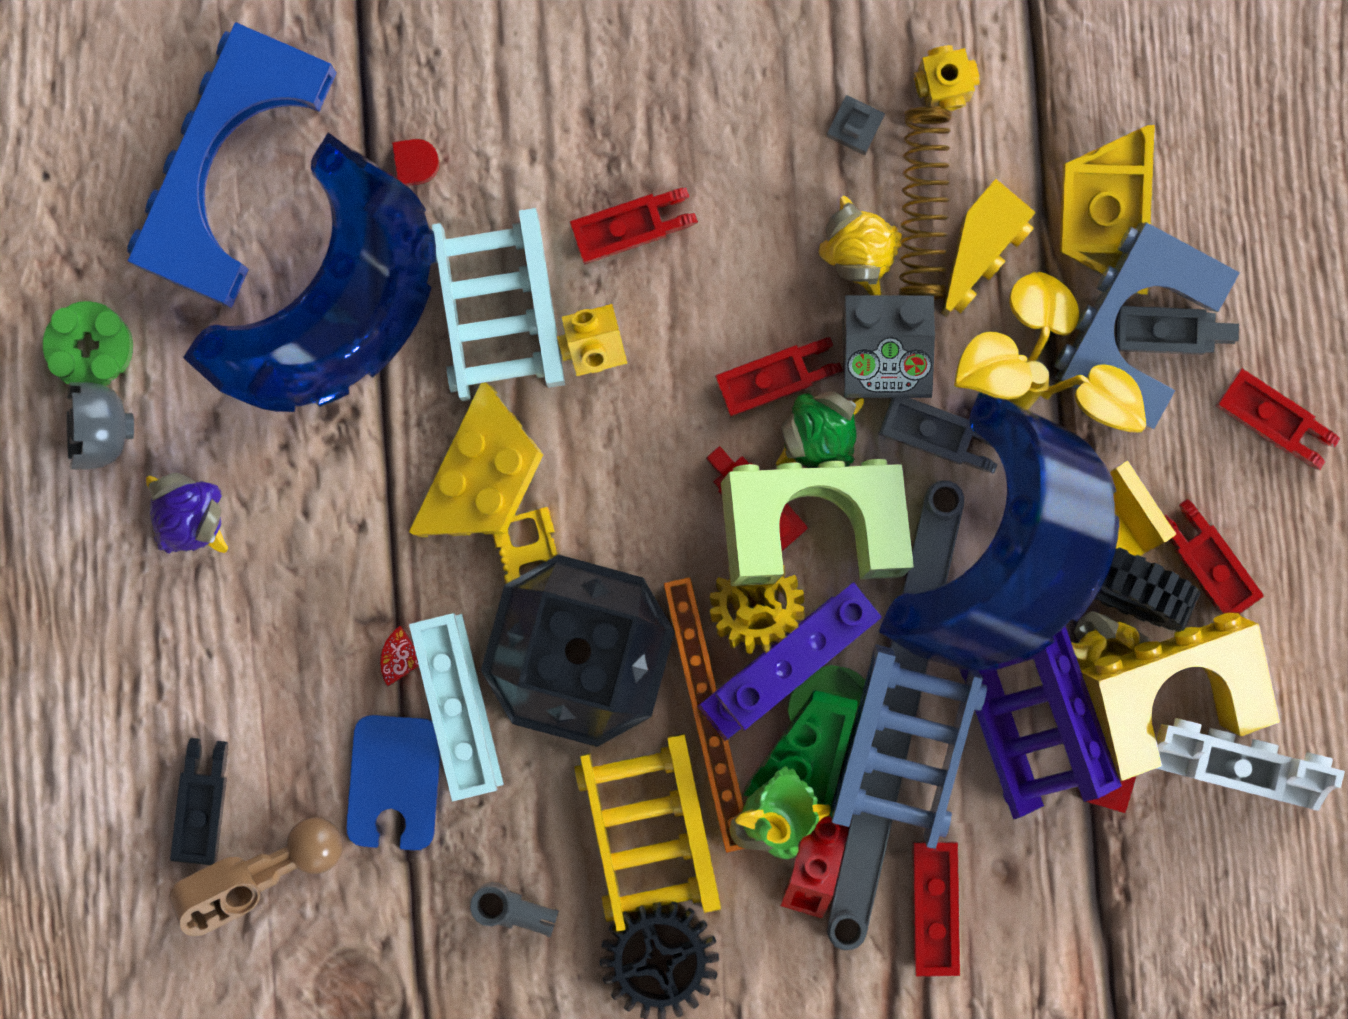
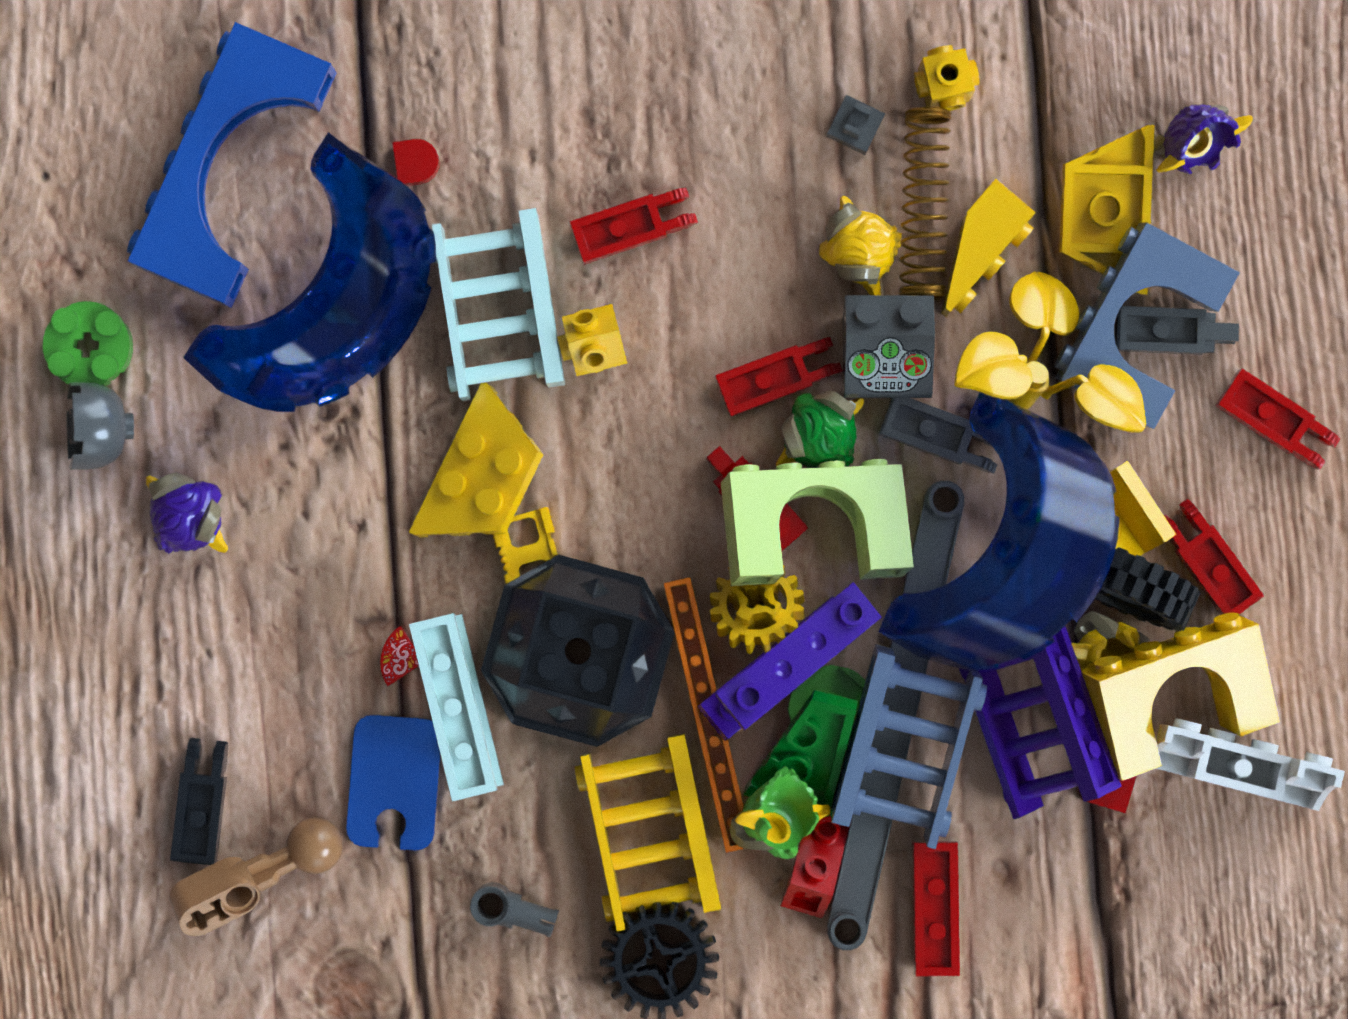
(1198, 137): none -> dark purple hair

